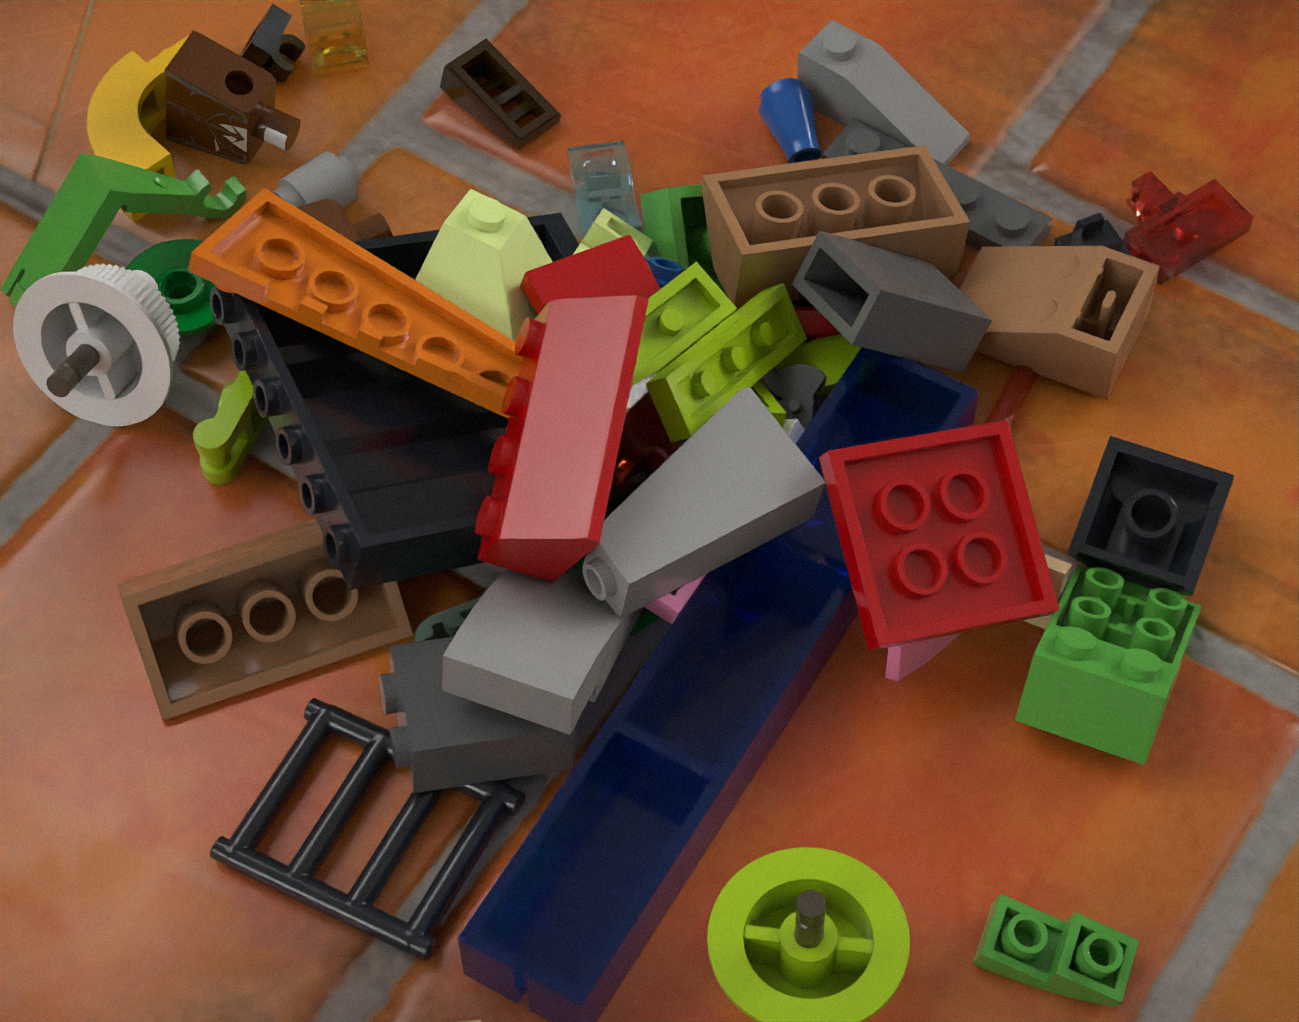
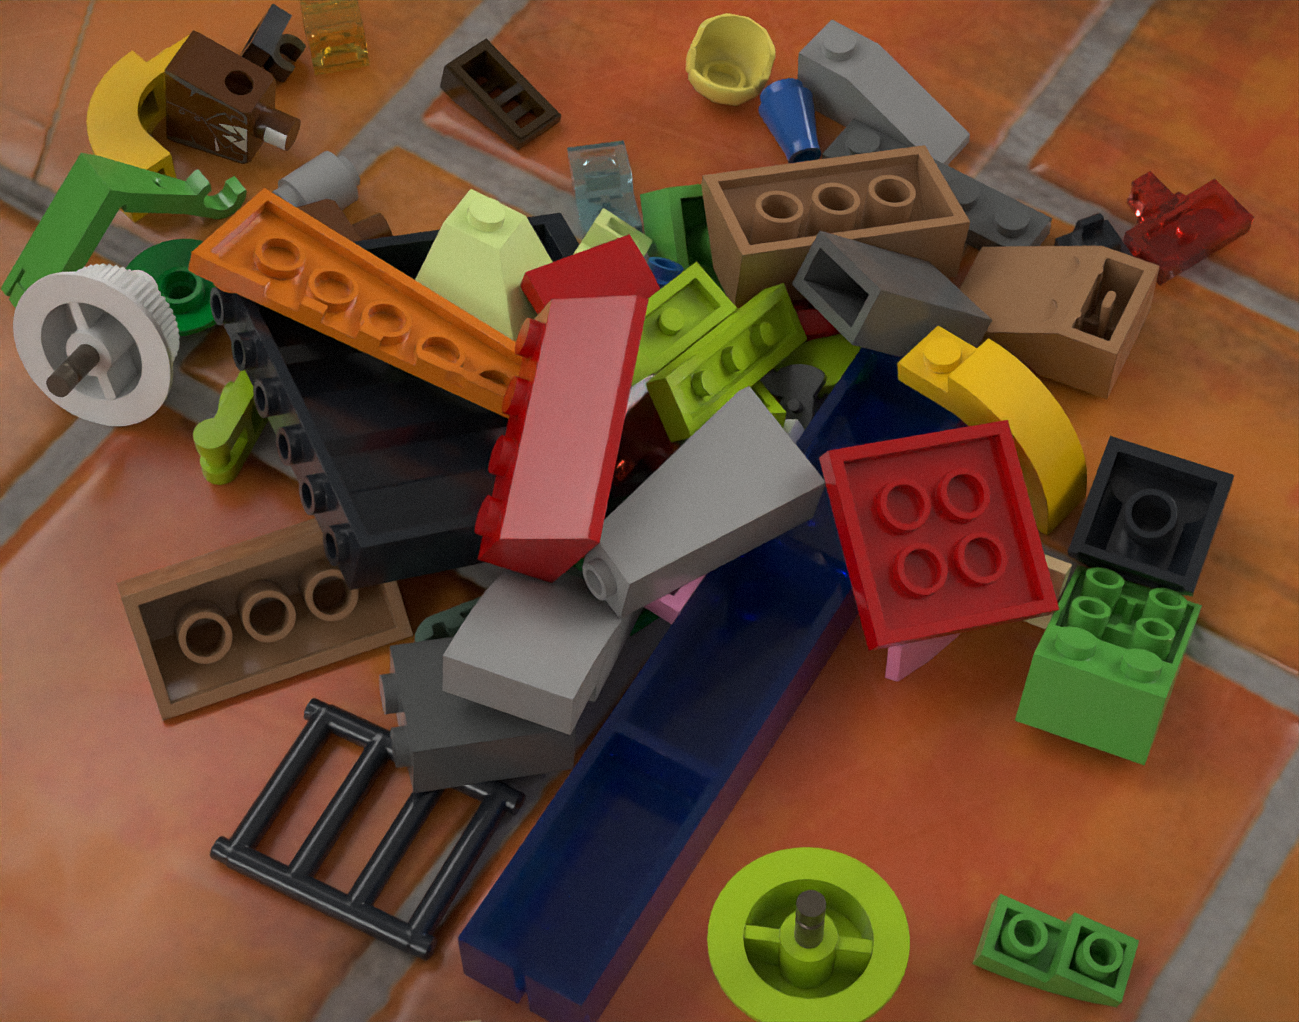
(730, 59): none -> light yellow hair
(995, 386): none -> yellow arch

